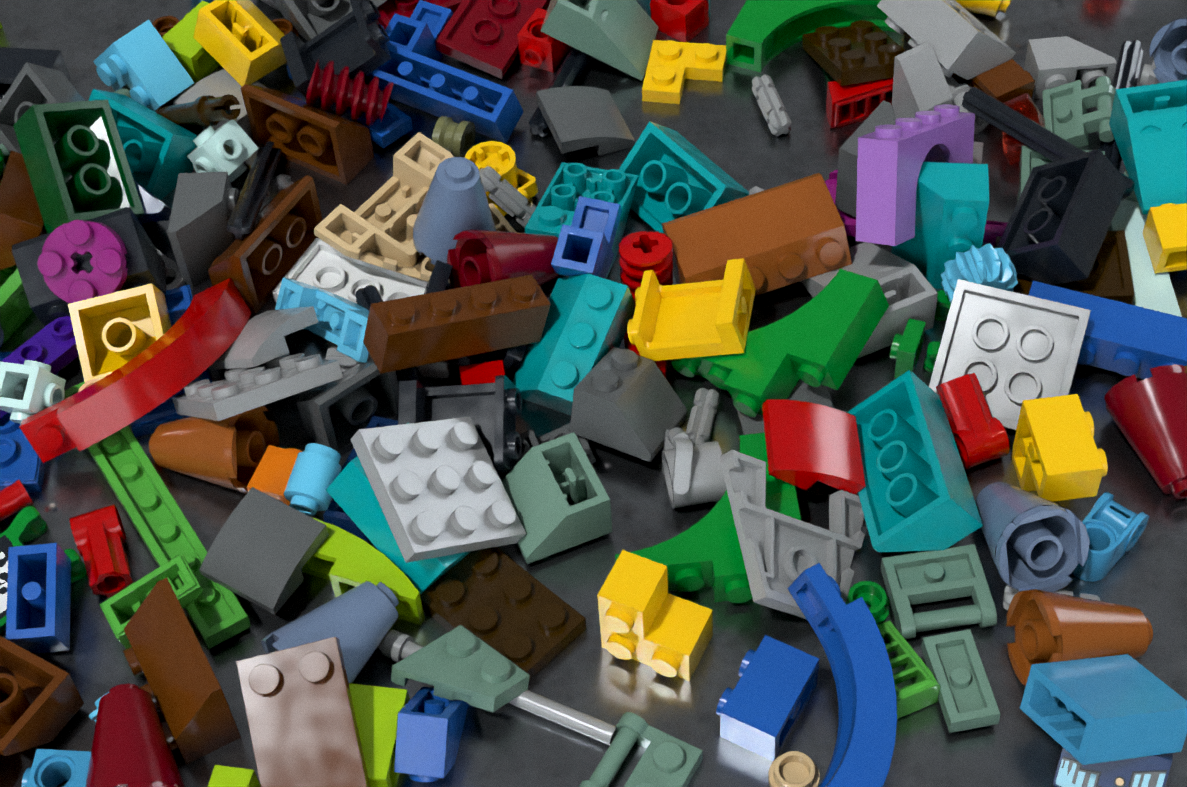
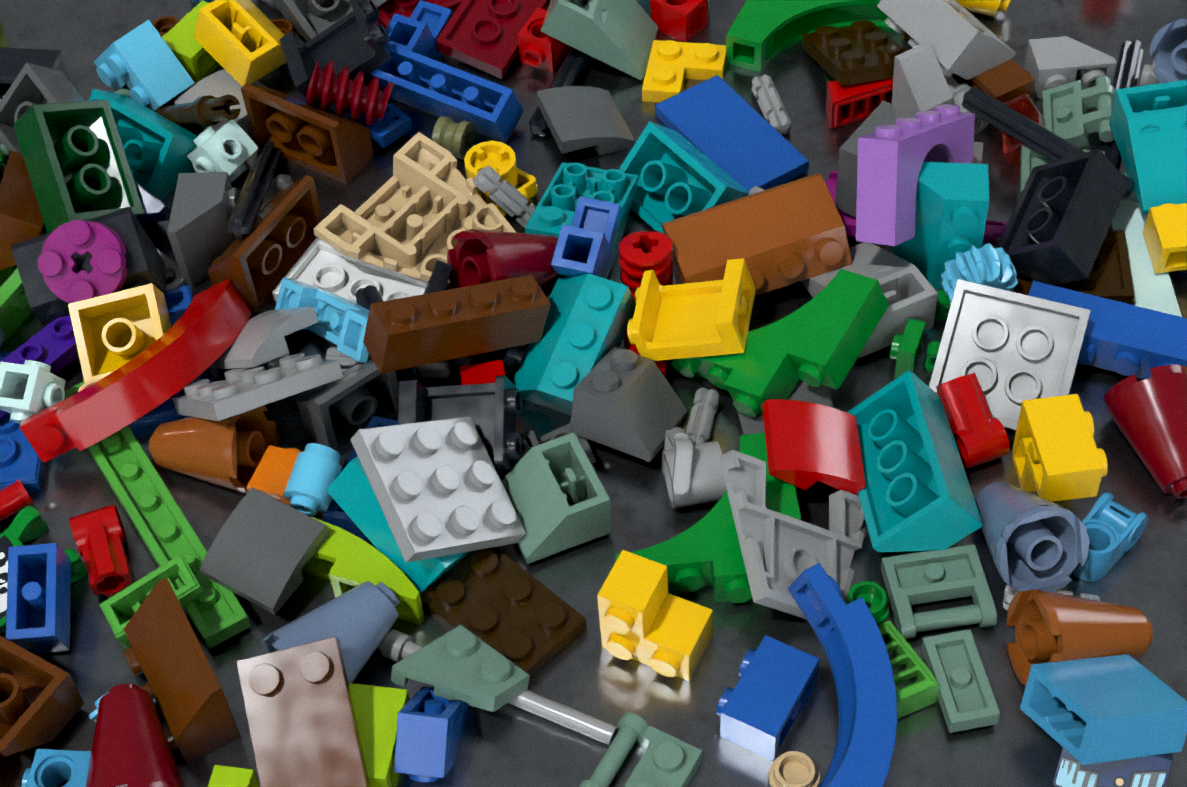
(451, 205): sand blue cone -> none
(732, 135): none -> blue tile

